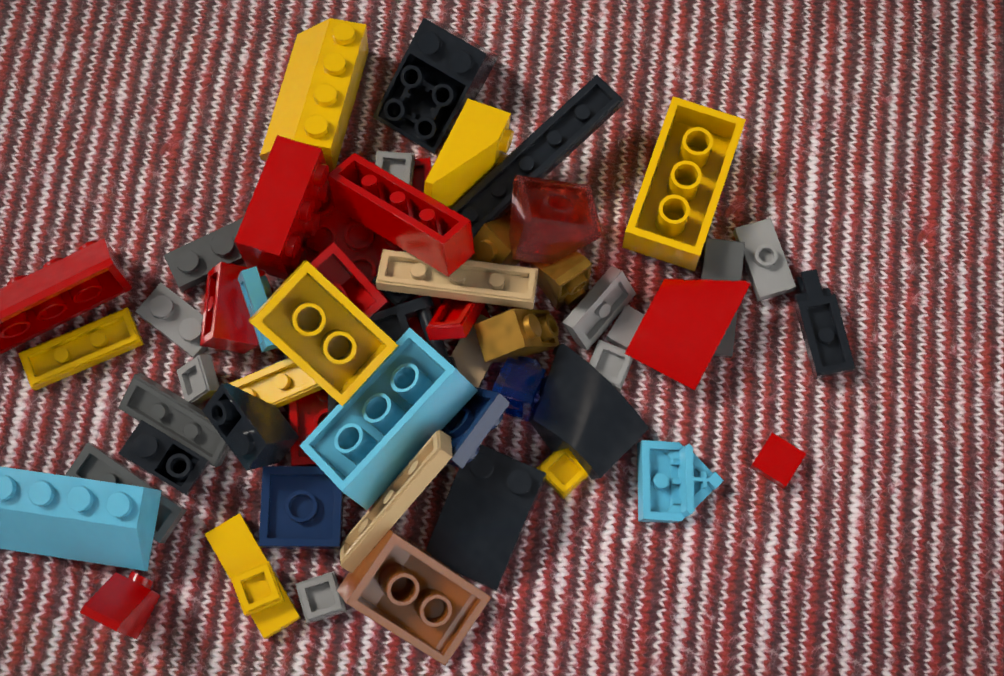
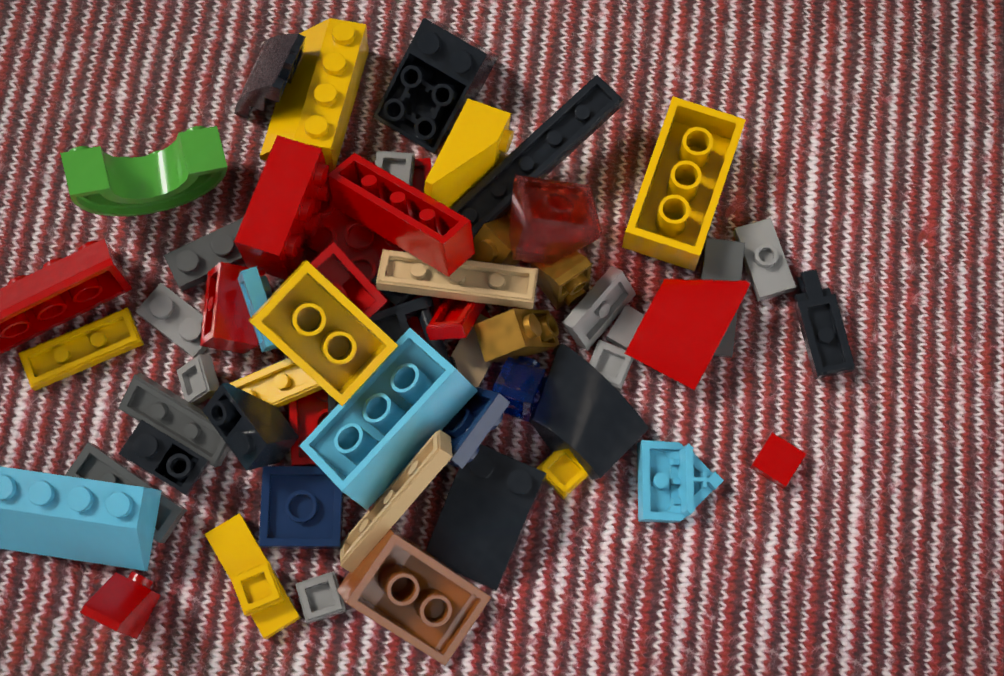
(149, 182): none -> bright green brick
(271, 72): none -> black slope

